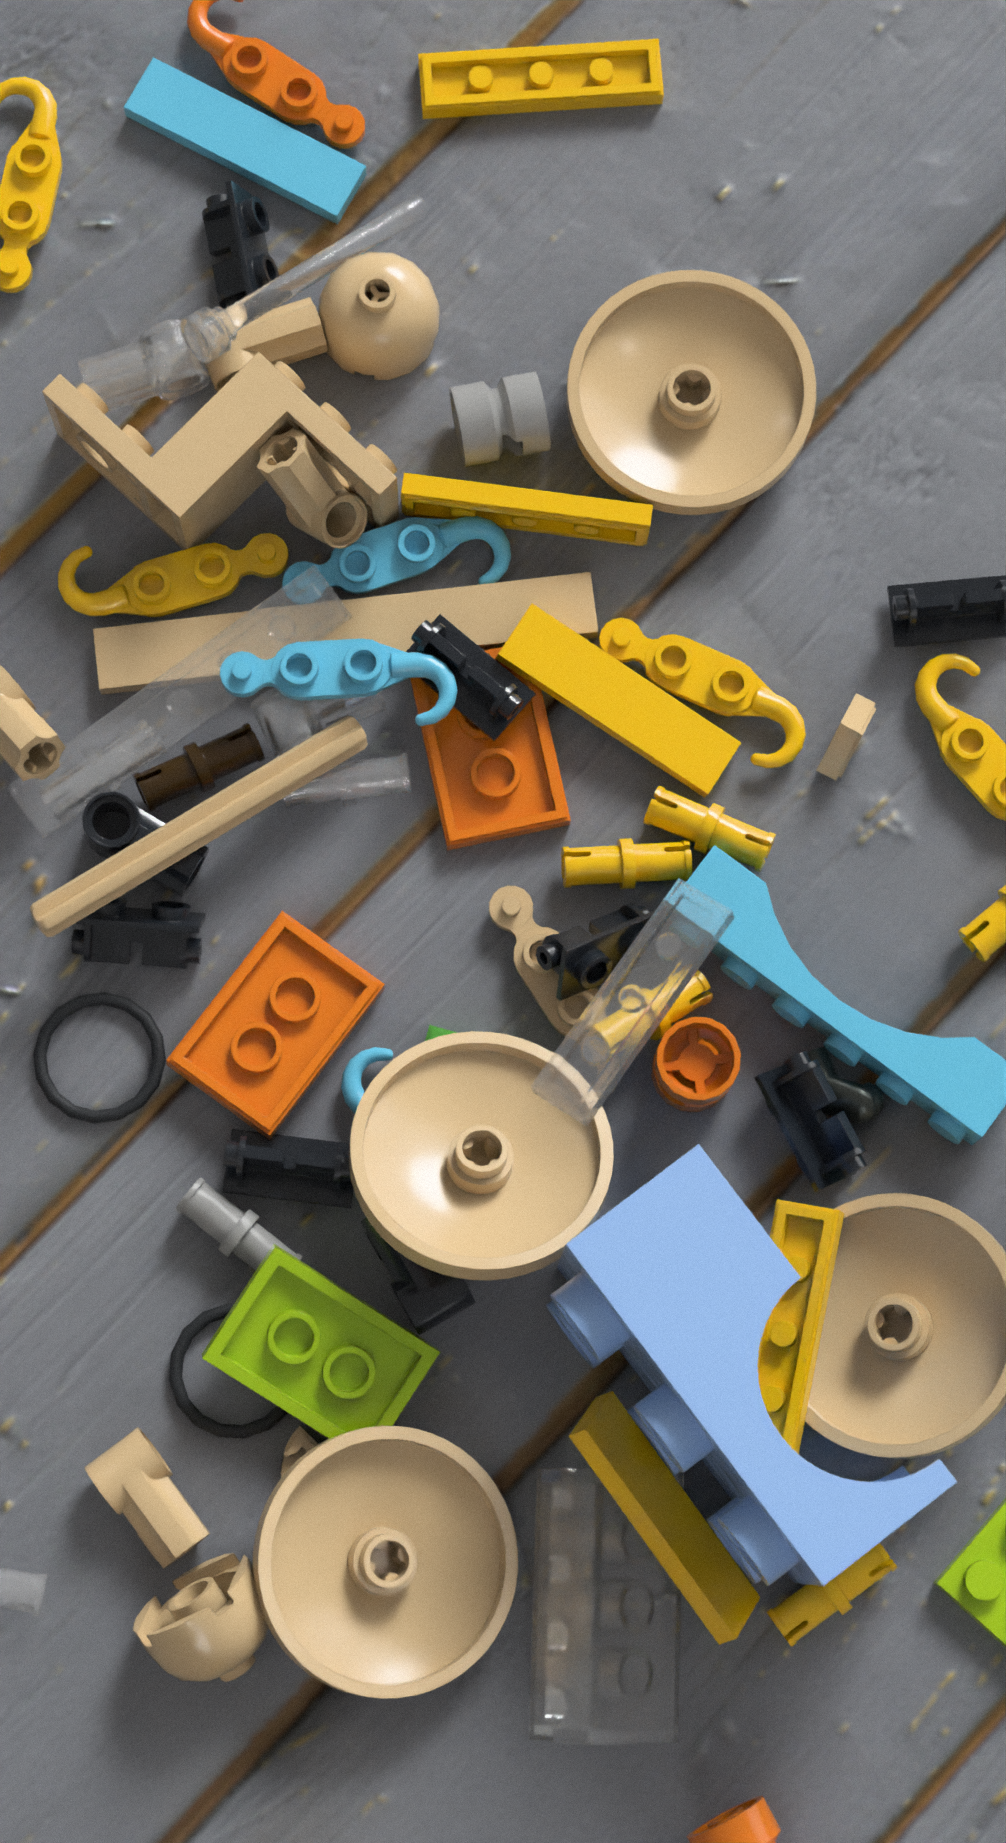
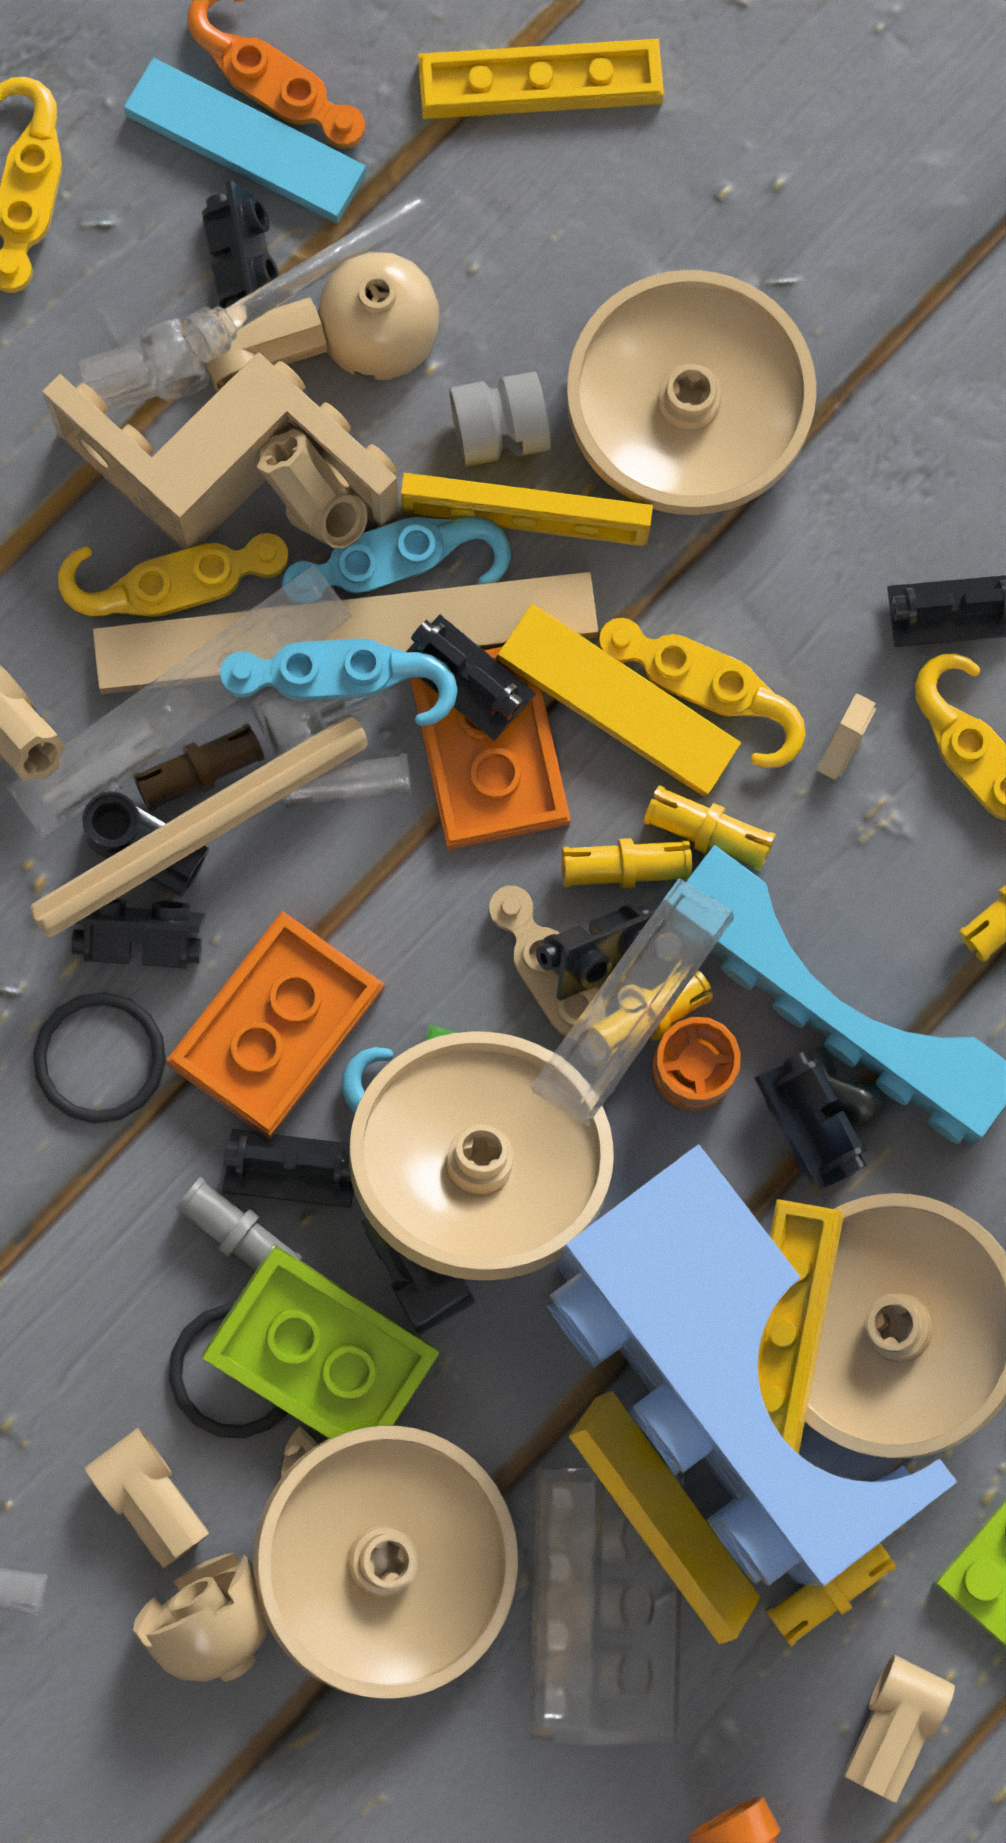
(905, 1711): none -> tan piece

